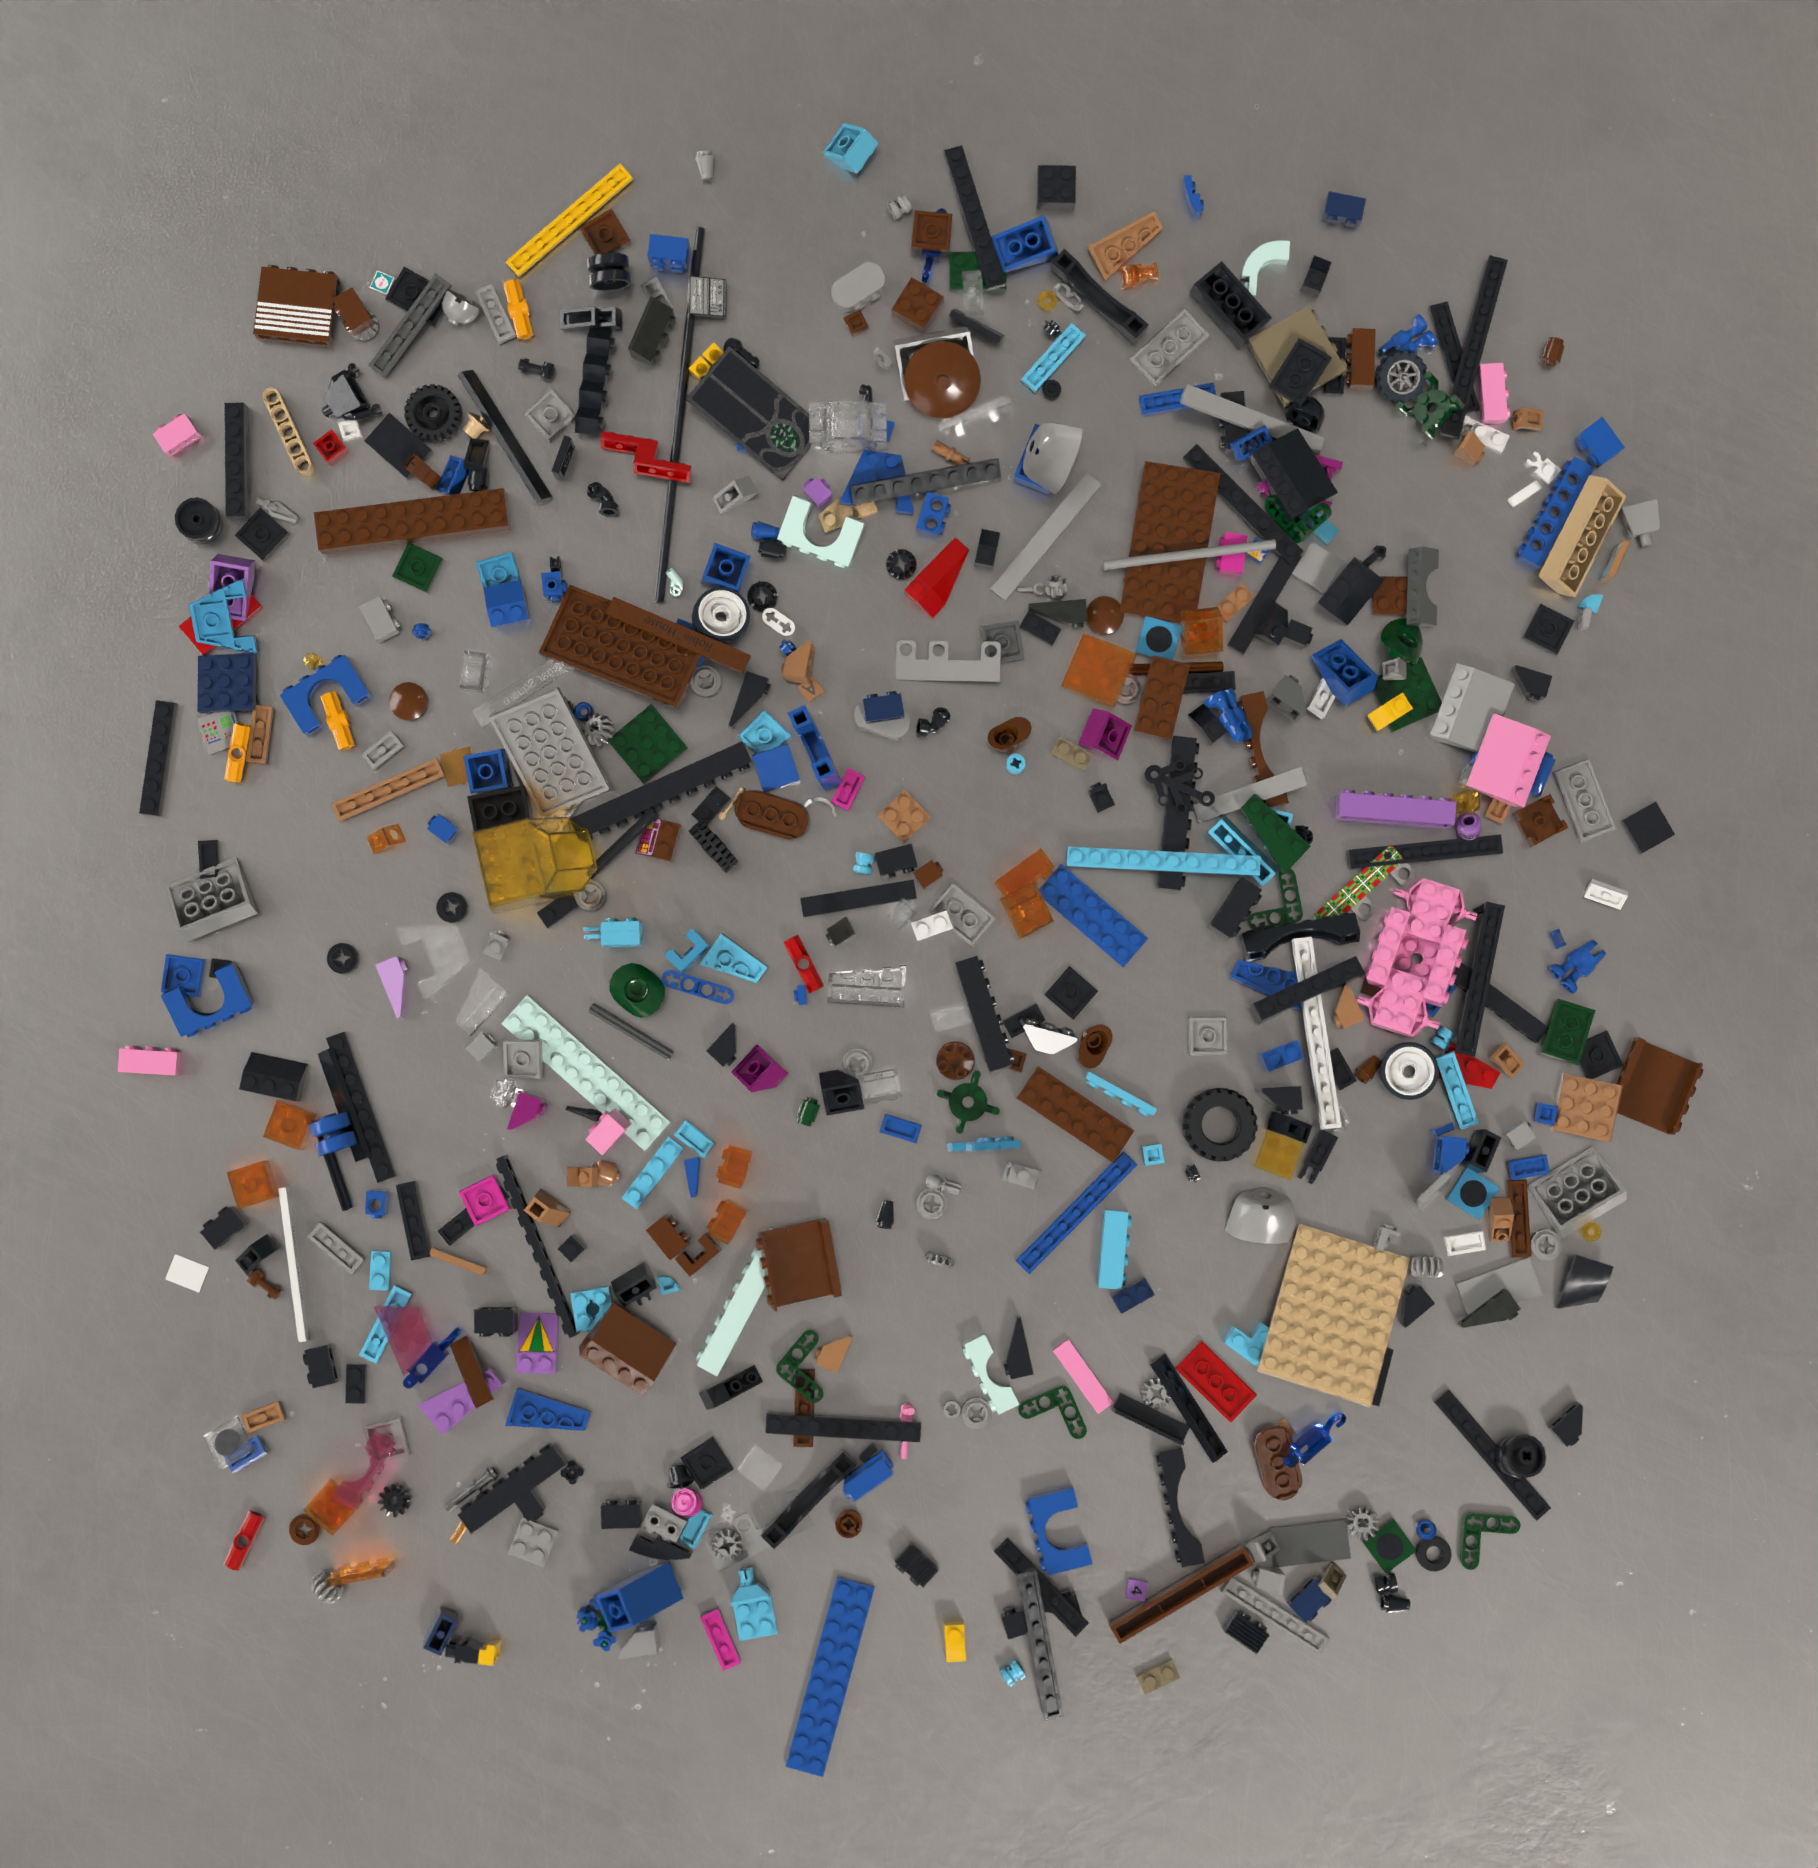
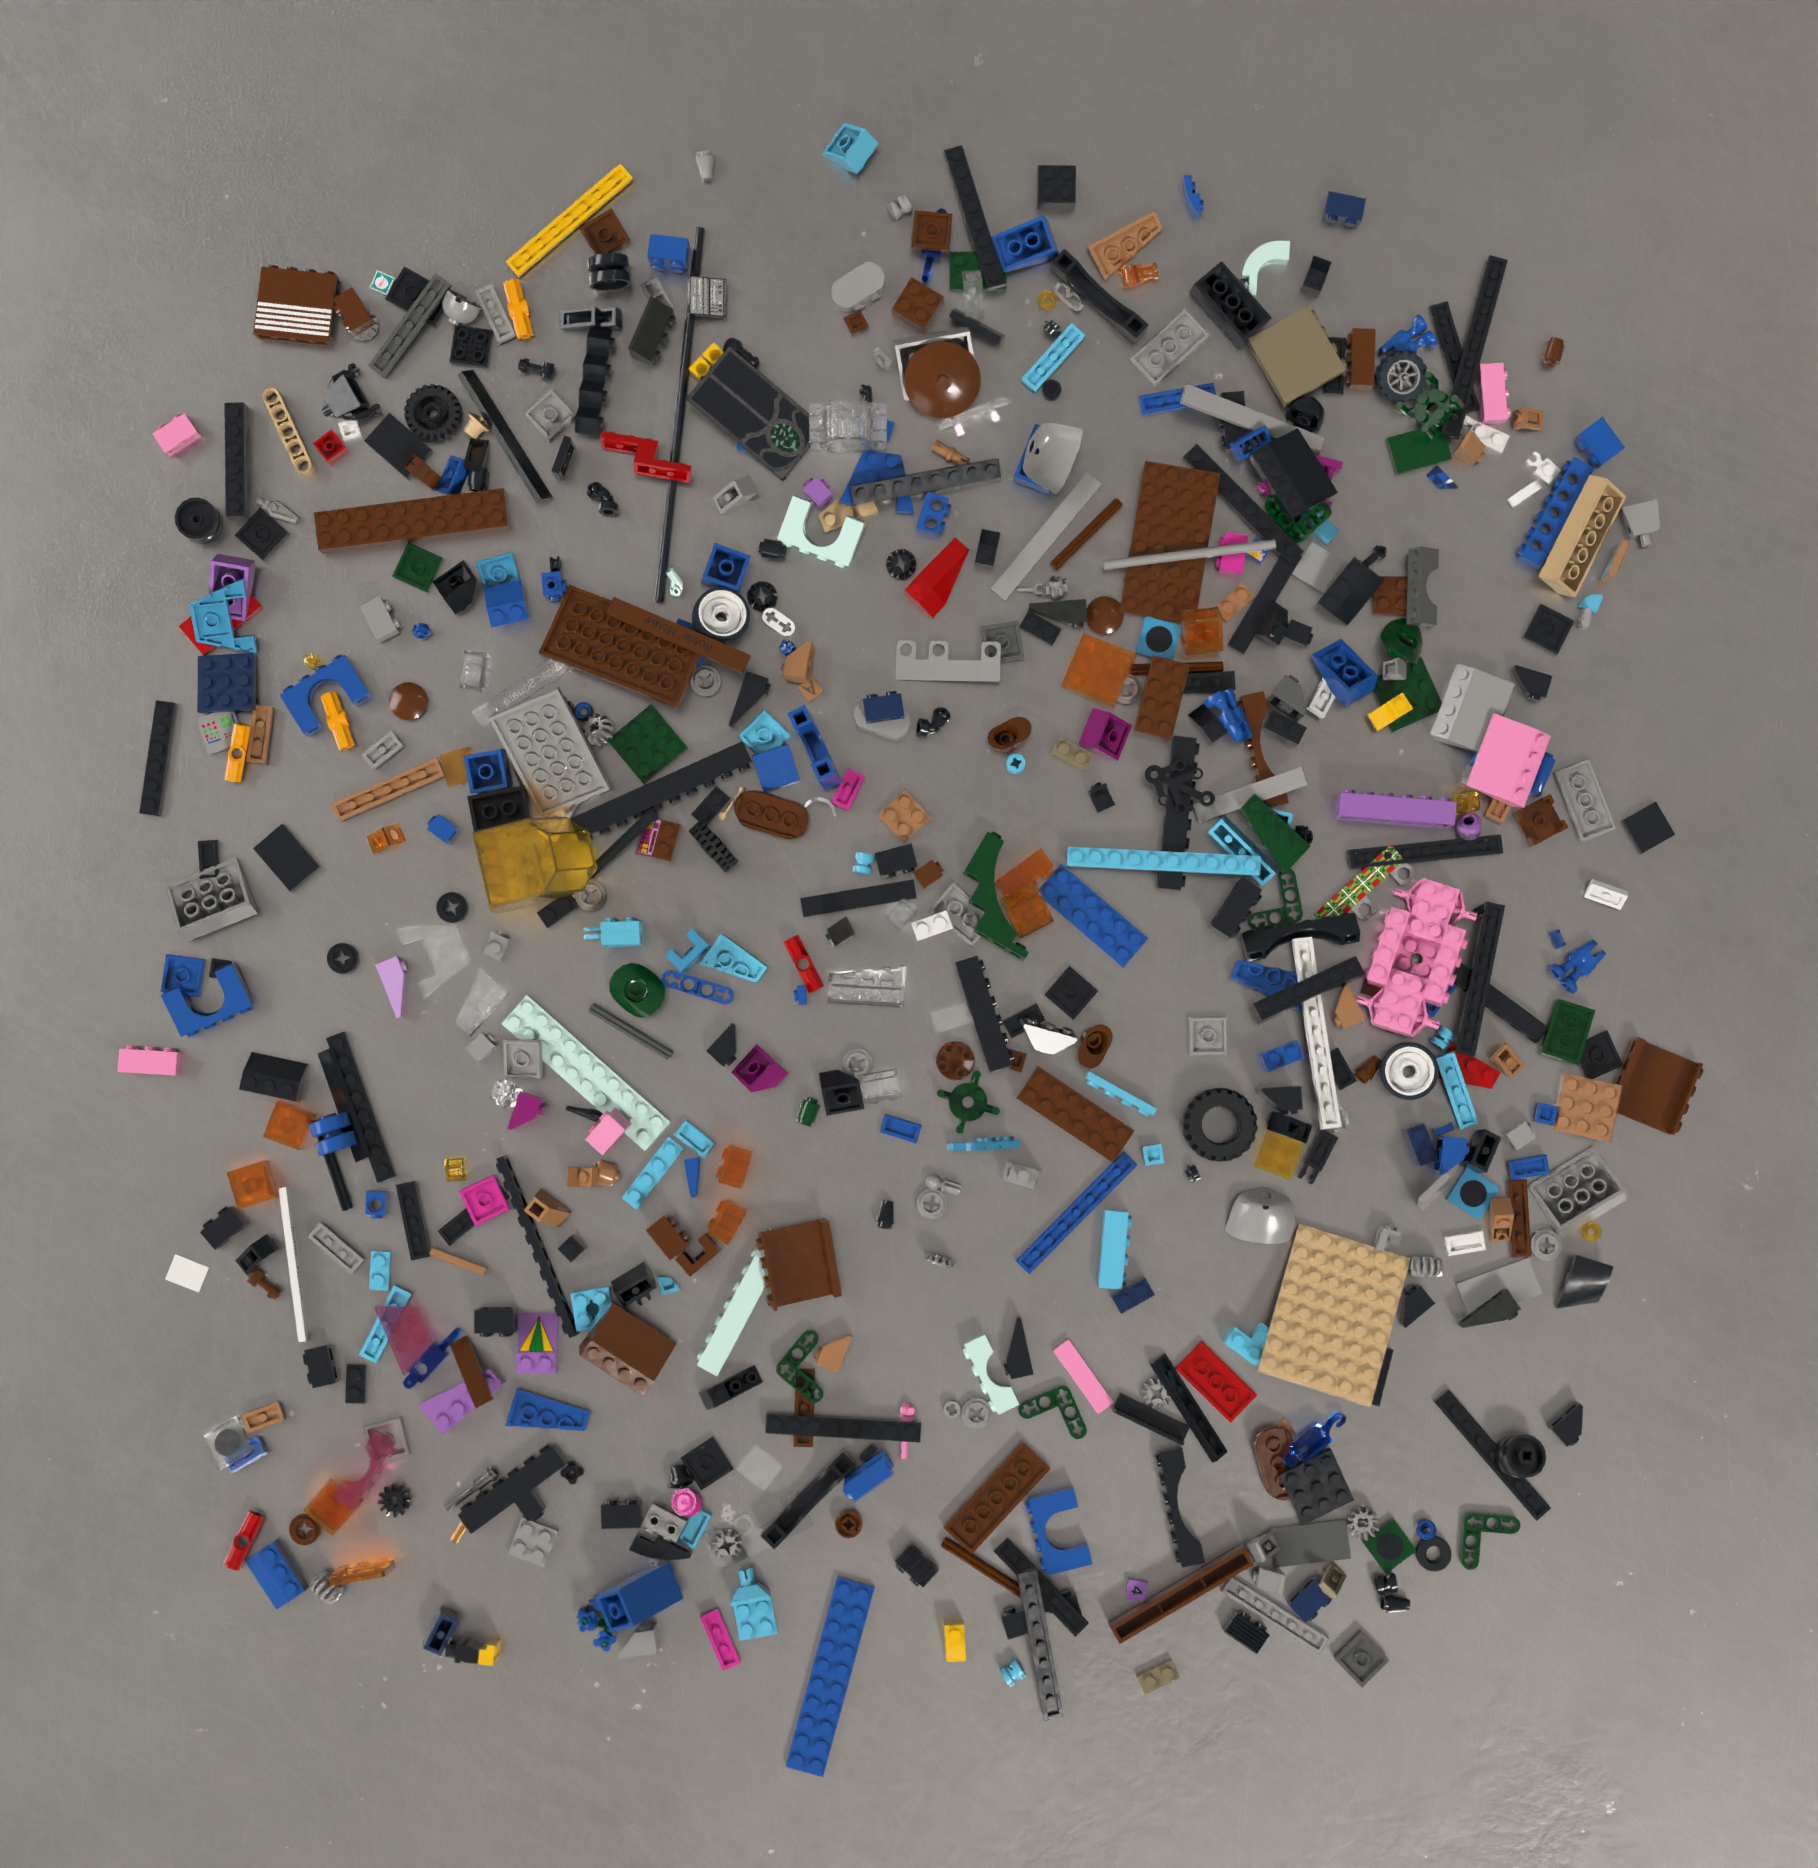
(277, 1574): none -> blue slope
(286, 857): none -> black tile
(455, 1169): none -> clear yellow slope
(457, 587): none -> black slope
(471, 346): none -> black tile
(764, 531): blue cone -> none
(981, 1566): none -> reddish brown axle
(993, 924): none -> dark green arch
(996, 1497): none -> reddish brown plate
(1086, 533): none -> reddish brown axle
(1284, 728): none -> black brick
(1300, 372): black plate -> none
(1316, 1486): none -> black plate
(1361, 1659): none -> dark grey plate
(1416, 451): none -> dark green tile
(1420, 1144): none -> dark blue brick
(1441, 479): none -> dark blue sticker

